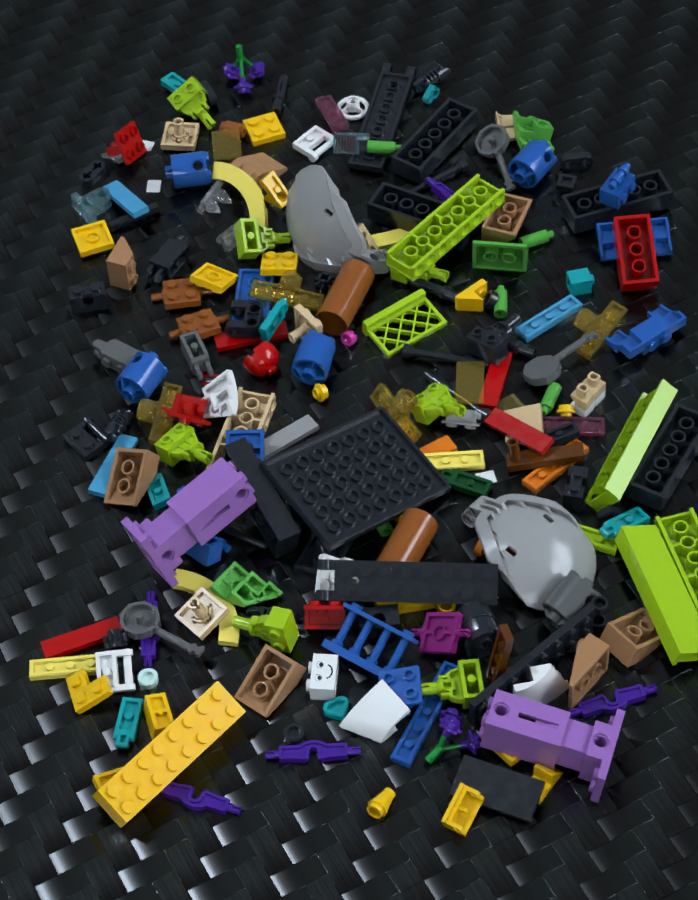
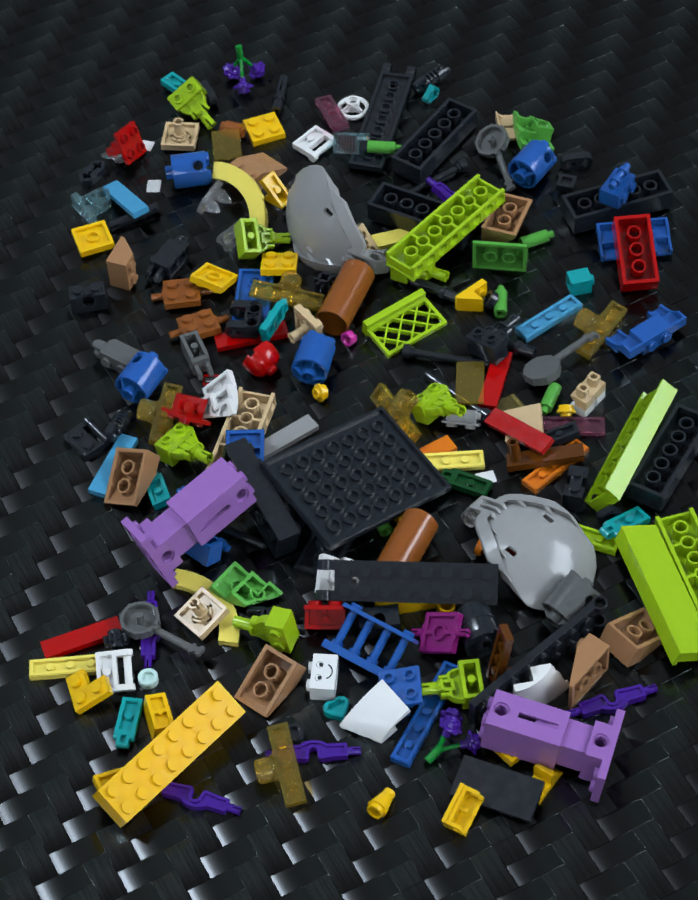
(282, 766): none -> clear yellow plate

